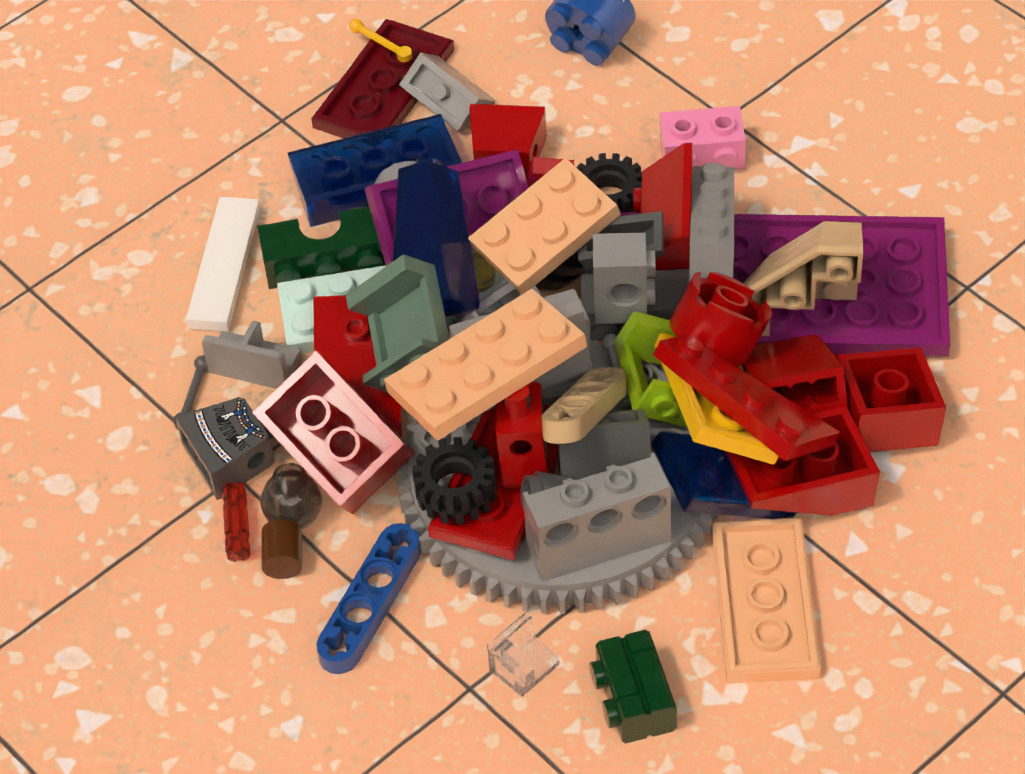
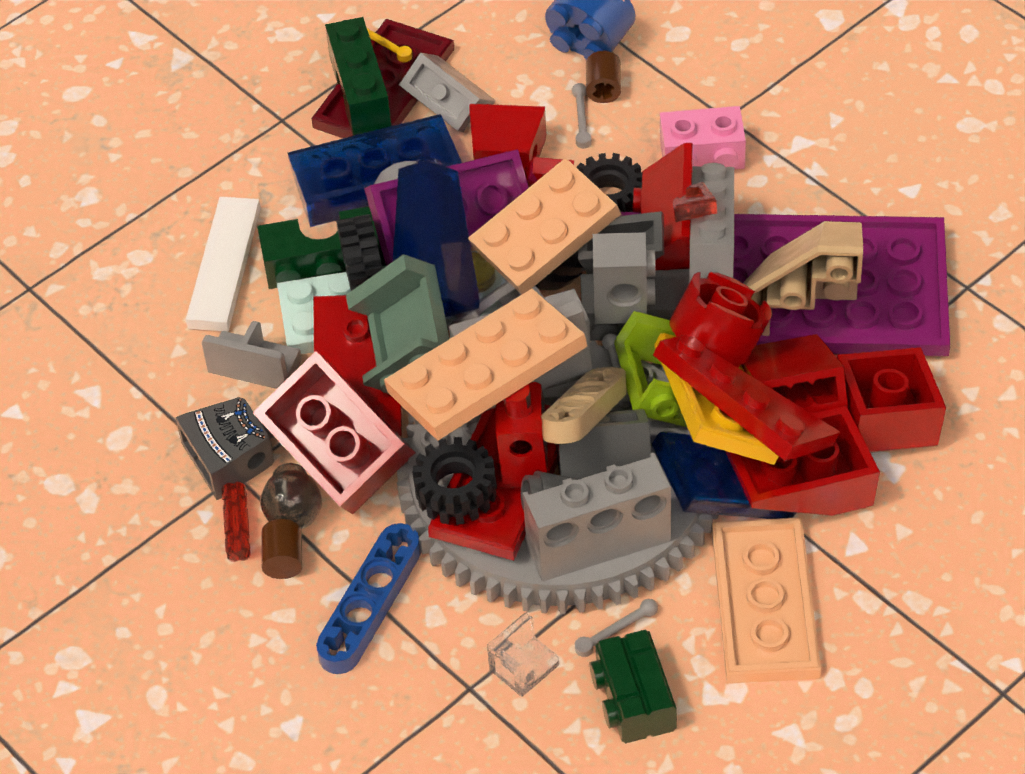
(200, 365): dark grey hinge -> none
(359, 75): none -> dark green arch
(359, 249): none -> black tyre
(583, 138): none -> light grey hinge
(585, 645): none -> light grey hinge
(603, 77): none -> reddish brown piece
(695, 203): none -> clear red tile

